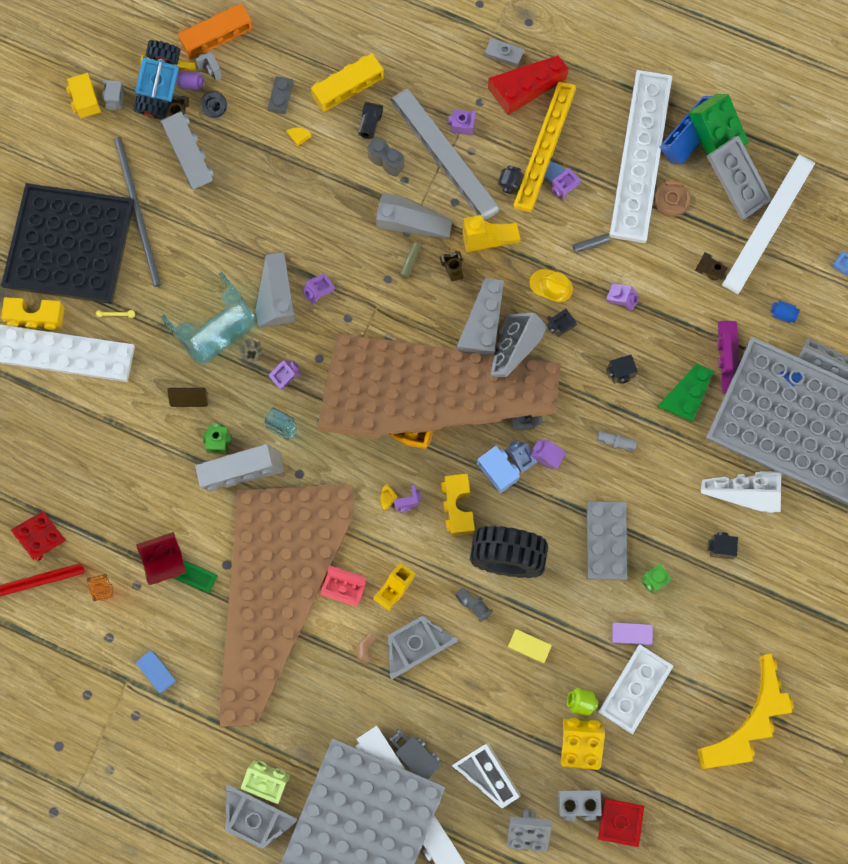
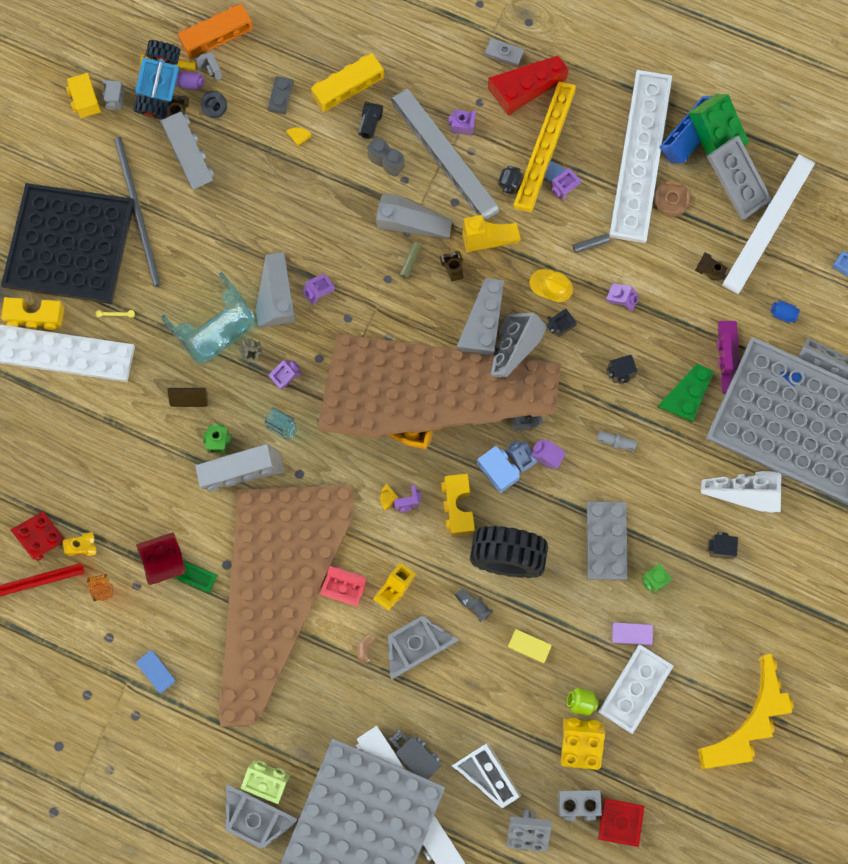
(84, 544): none -> yellow plate

